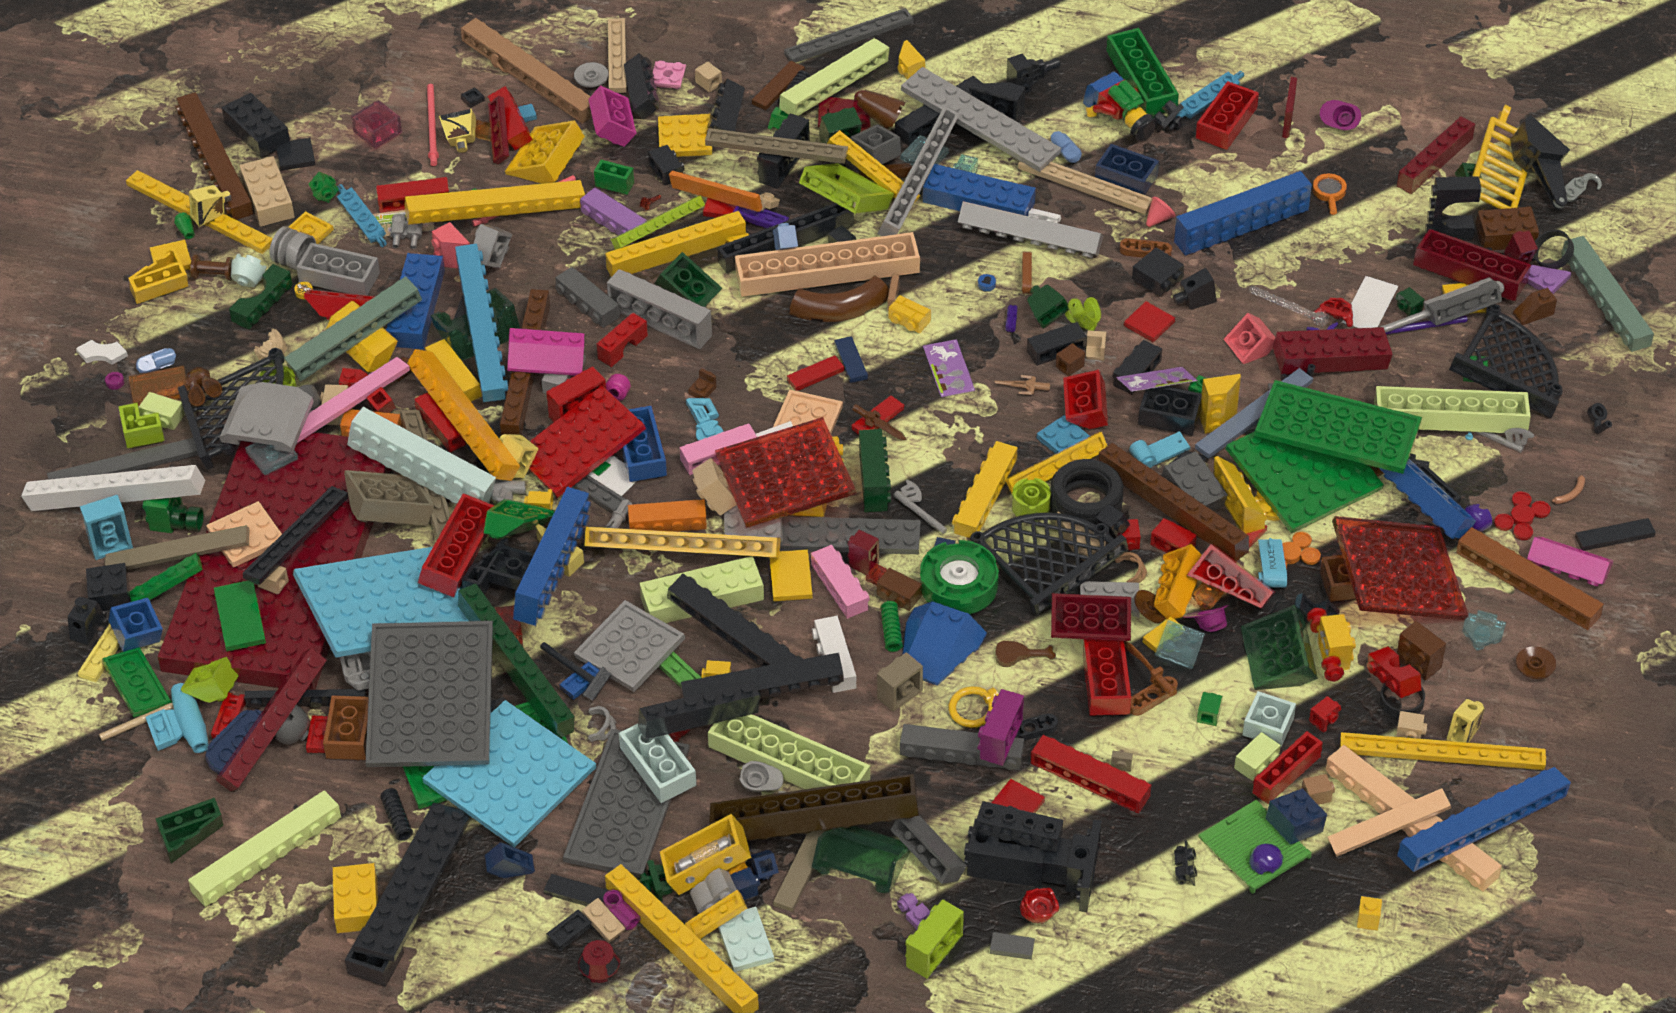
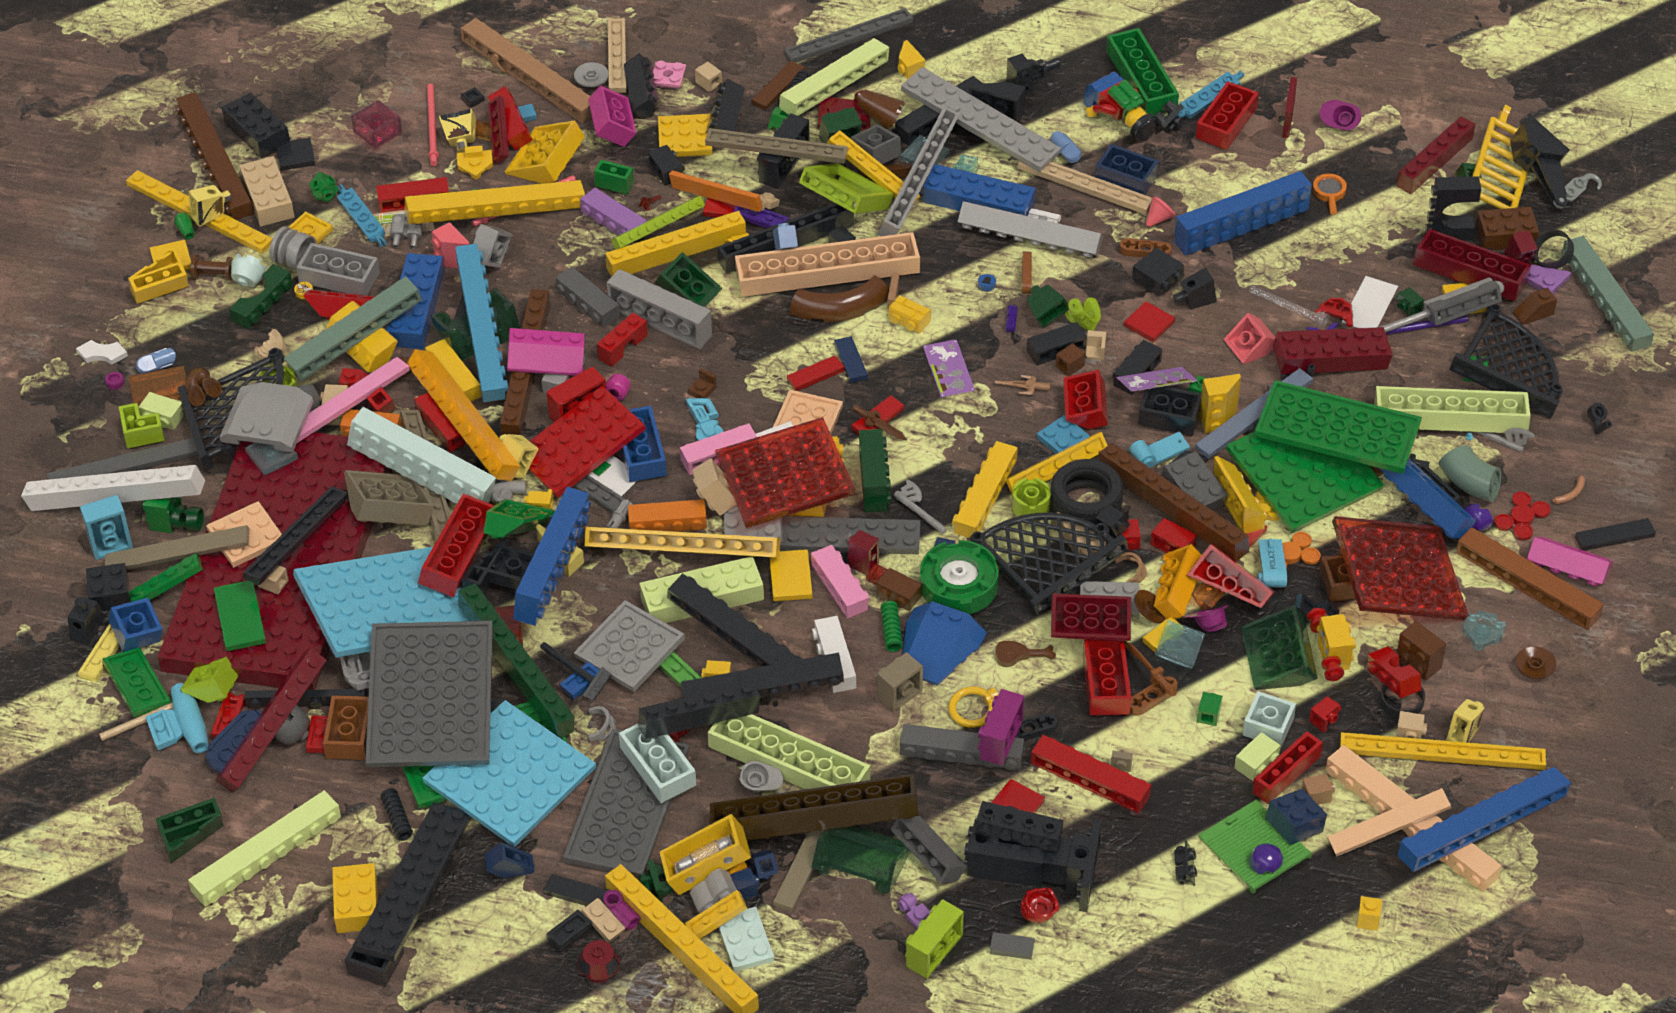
(474, 161): none -> yellow plate
(1471, 473): none -> sand green brick

